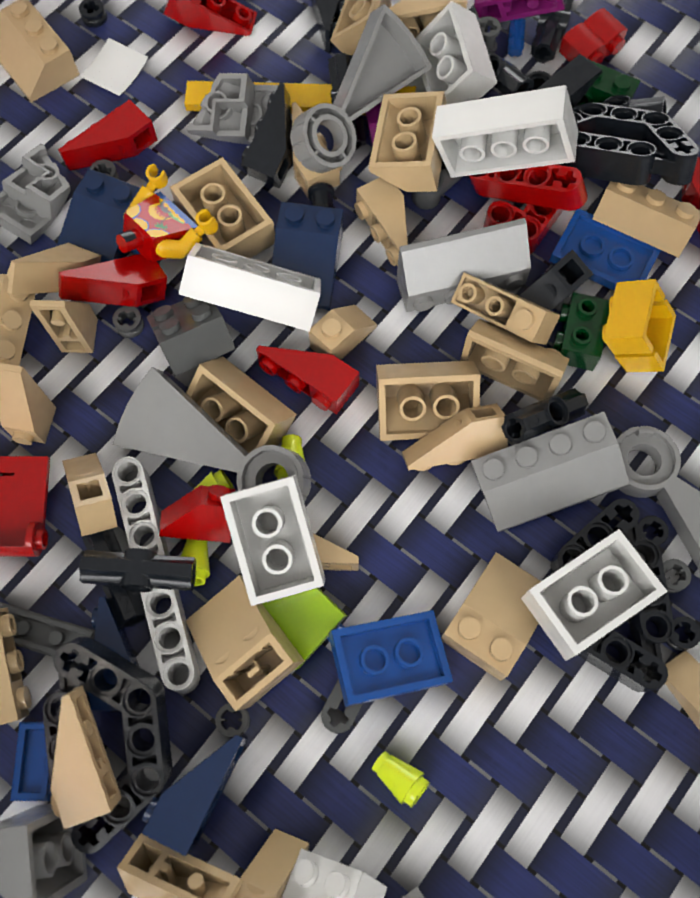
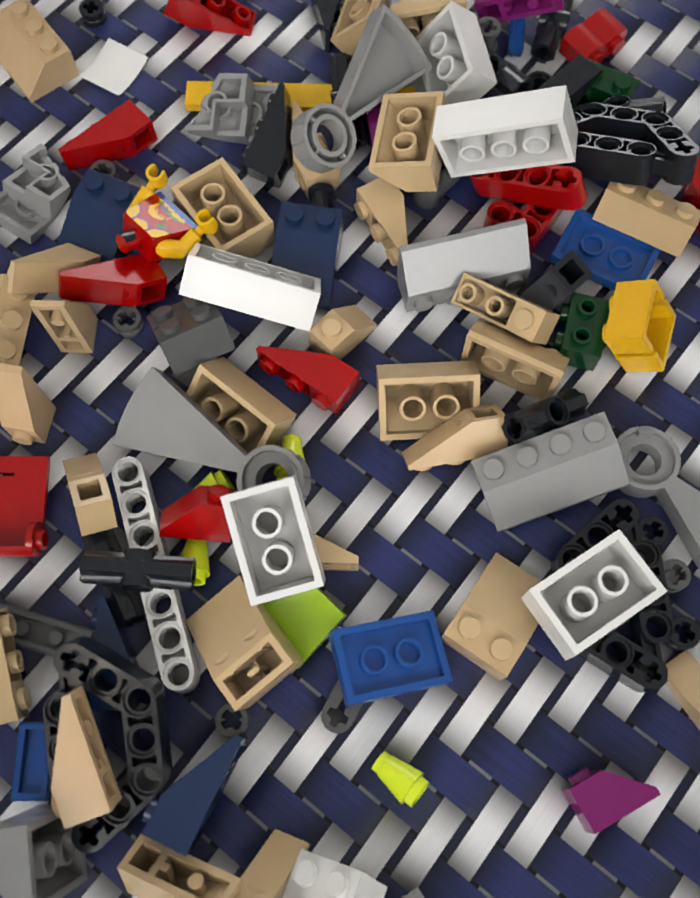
(604, 797): none -> magenta slope

